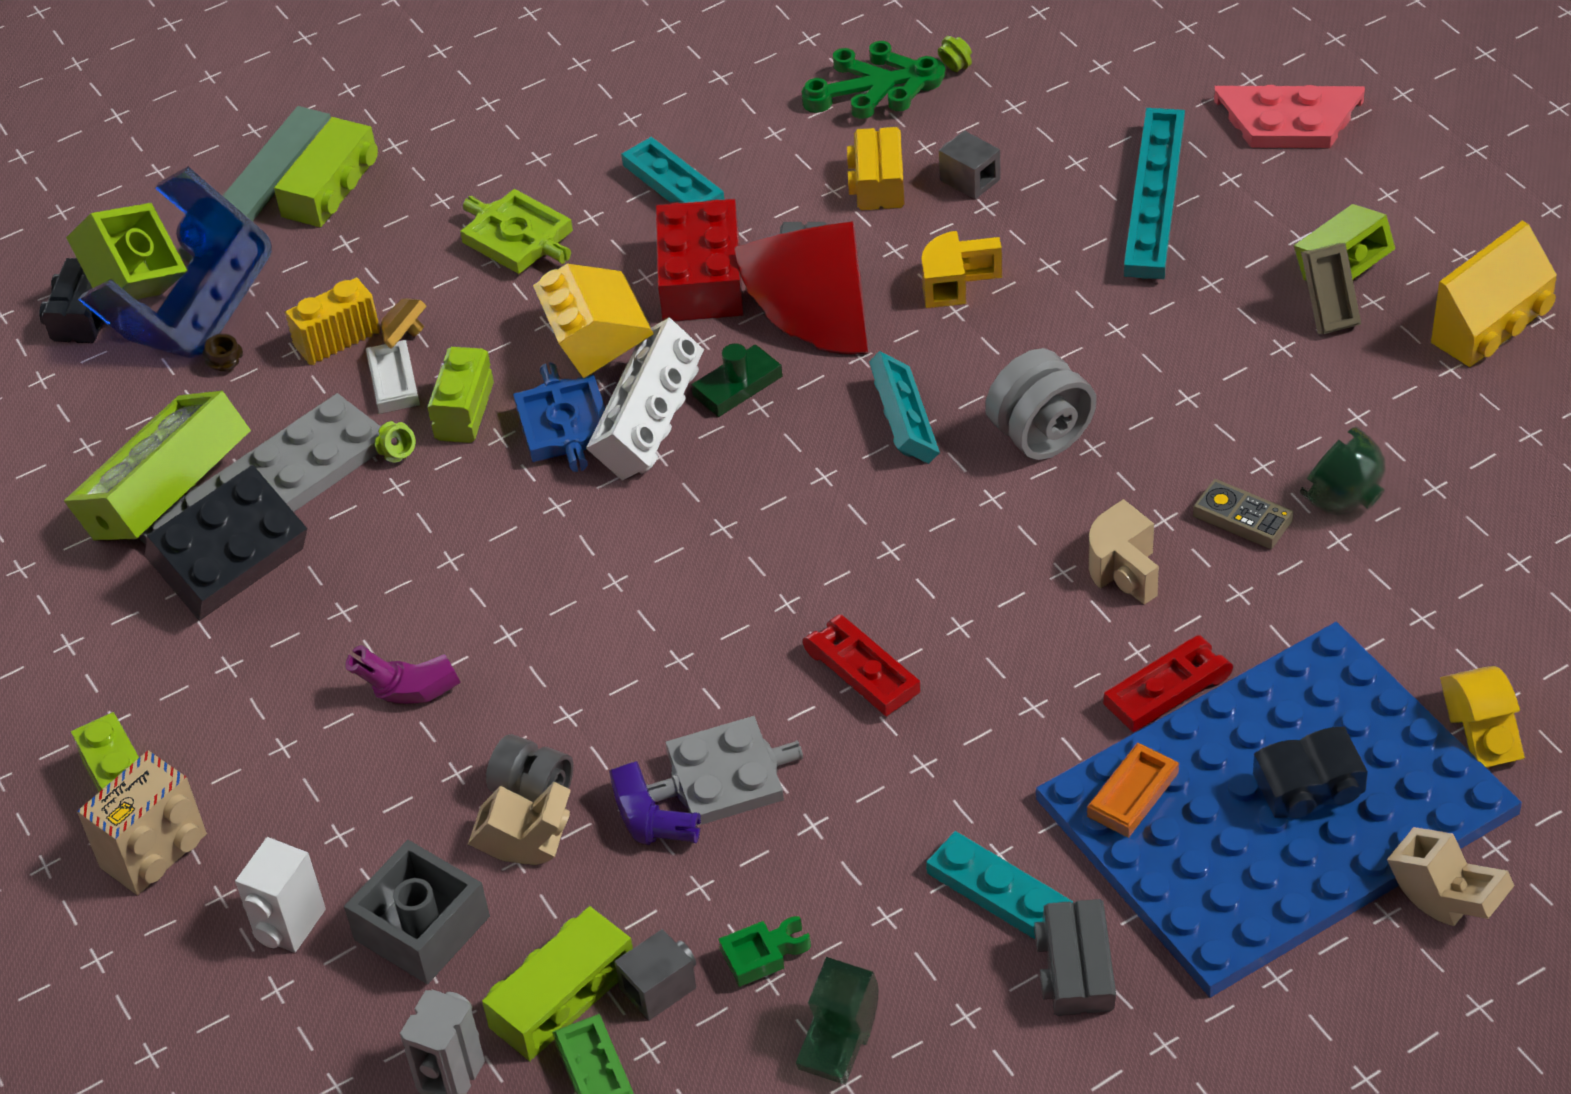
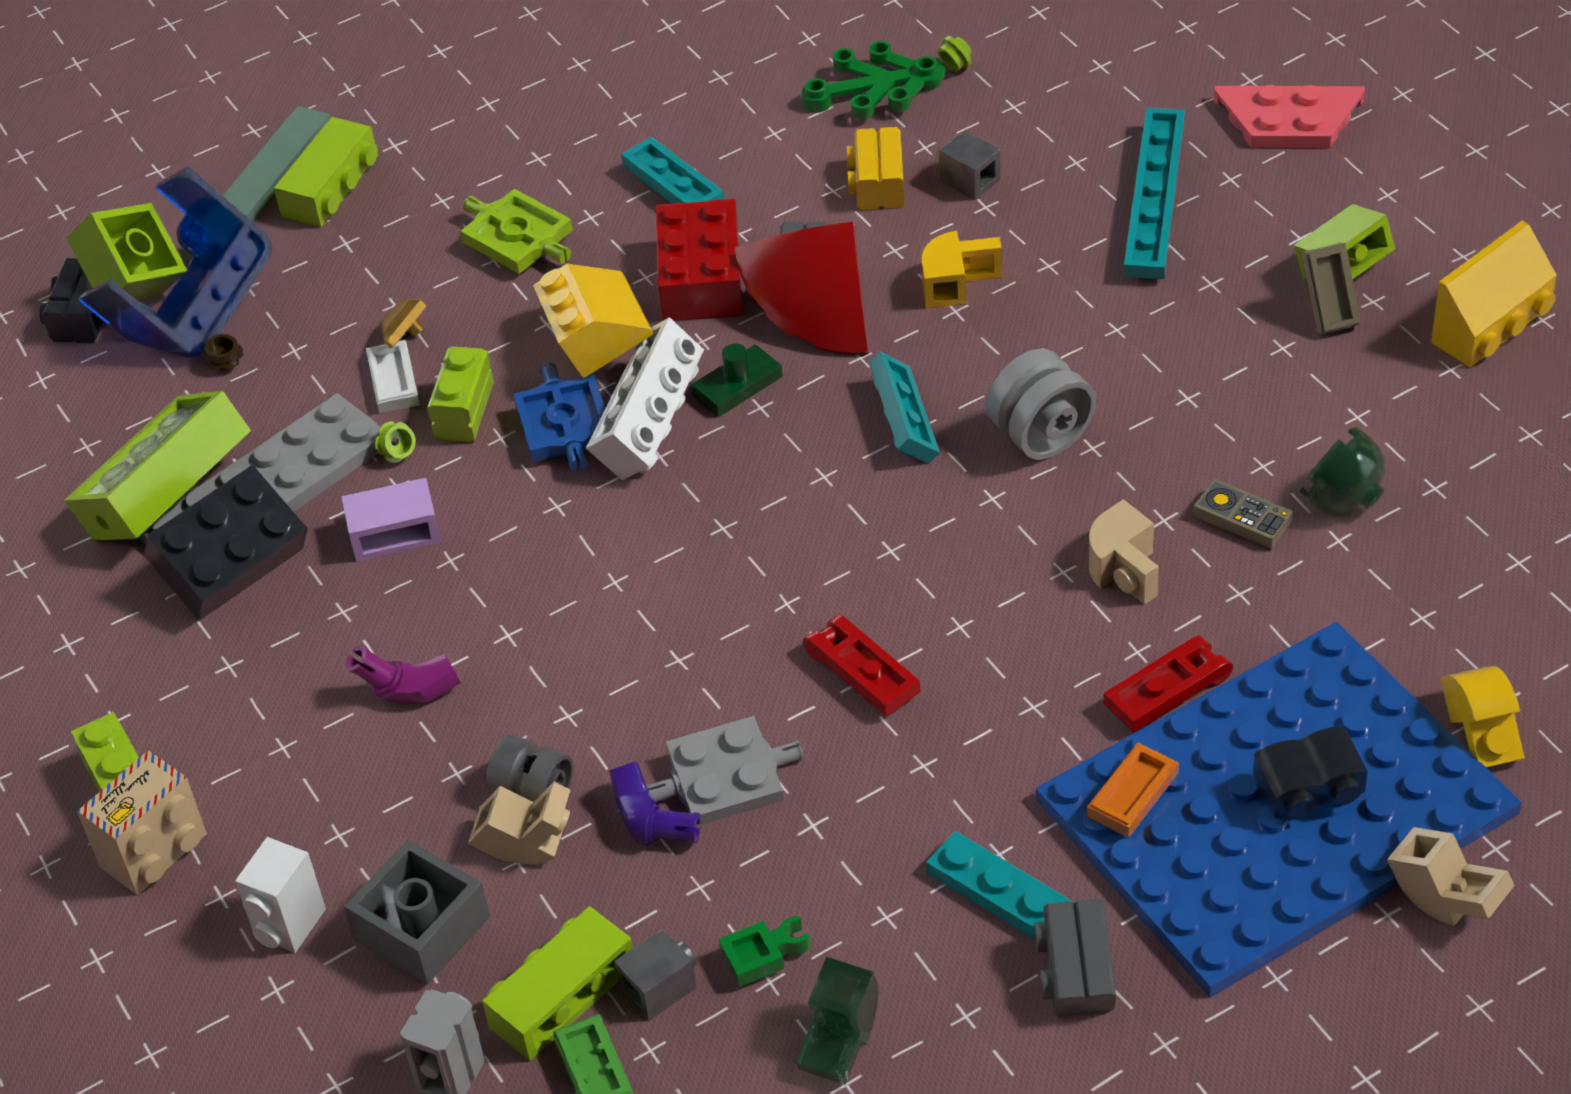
(332, 320): yellow brick -> none
(391, 519): none -> lavender piece

